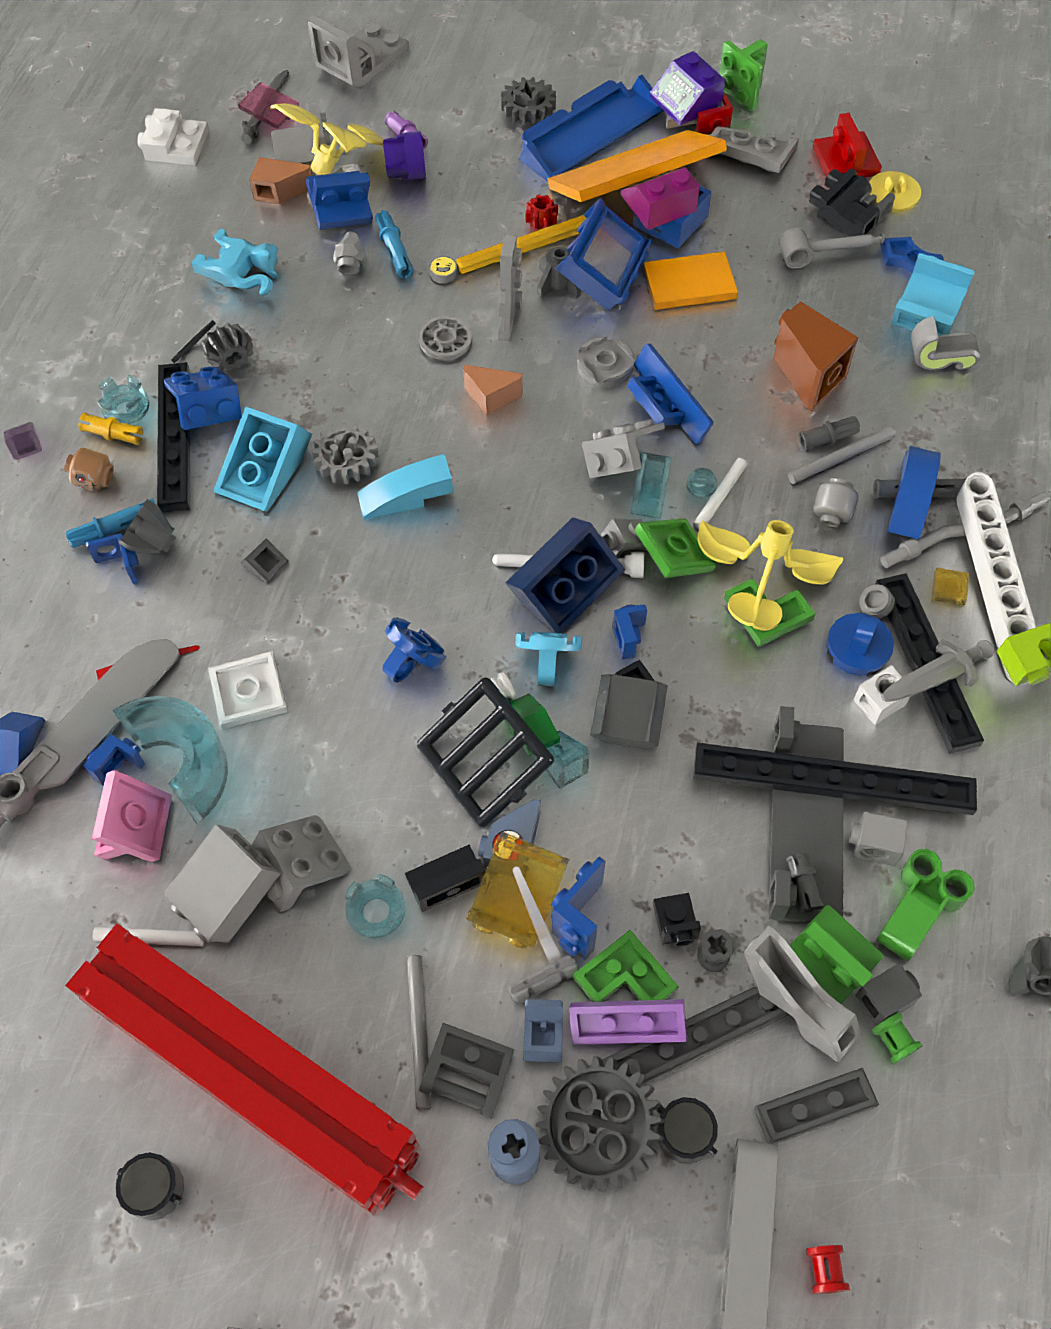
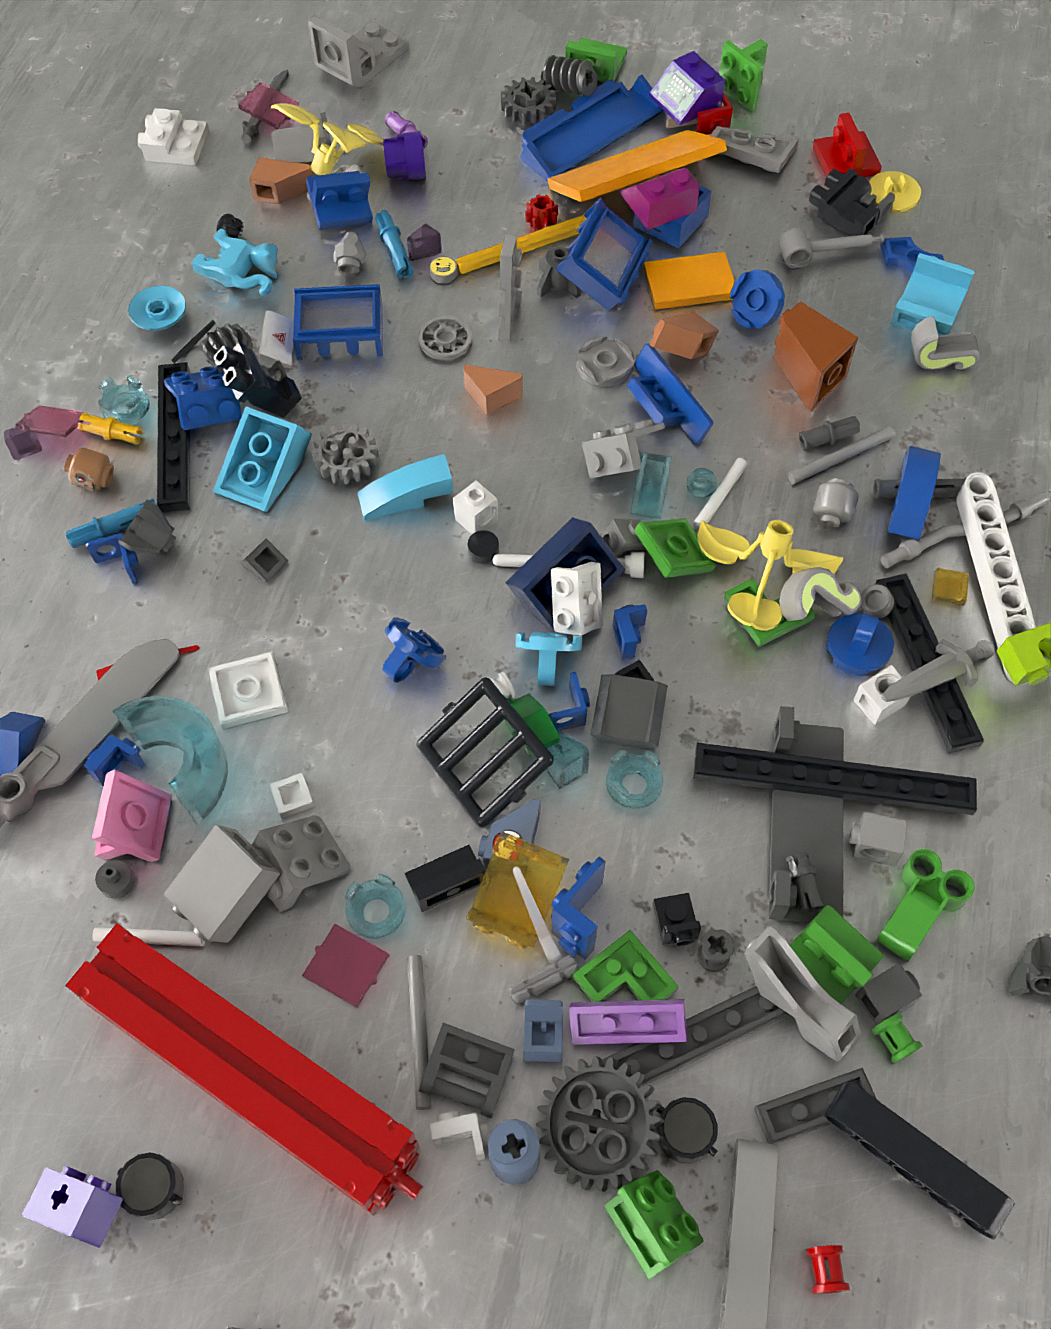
(50, 421): none -> clear pink piece
(72, 1205): none -> brick
(115, 879): none -> dark grey tile
(157, 308): none -> medium azure dish
(231, 225): none -> black bush
(256, 383): none -> black hips
(276, 340): none -> white slope
(291, 795): none -> white tile
(338, 315): none -> blue window
(345, 965): none -> clear pink piece
(424, 243): none -> clear purple slope
(454, 1127): none -> white bracket
(475, 508): none -> white brick
(483, 546): none -> black tile
(569, 75): none -> dark grey piece
(577, 598): none -> white bracket
(579, 713): none -> blue bracket
(604, 57): none -> bright green bracket
(644, 765): none -> clear light blue piece
(653, 1222): none -> bright green bracket
(684, 335): none -> nougat slope
(757, 298): none -> blue tile
(821, 588): none -> light grey animal
(920, 1160): none -> black beam

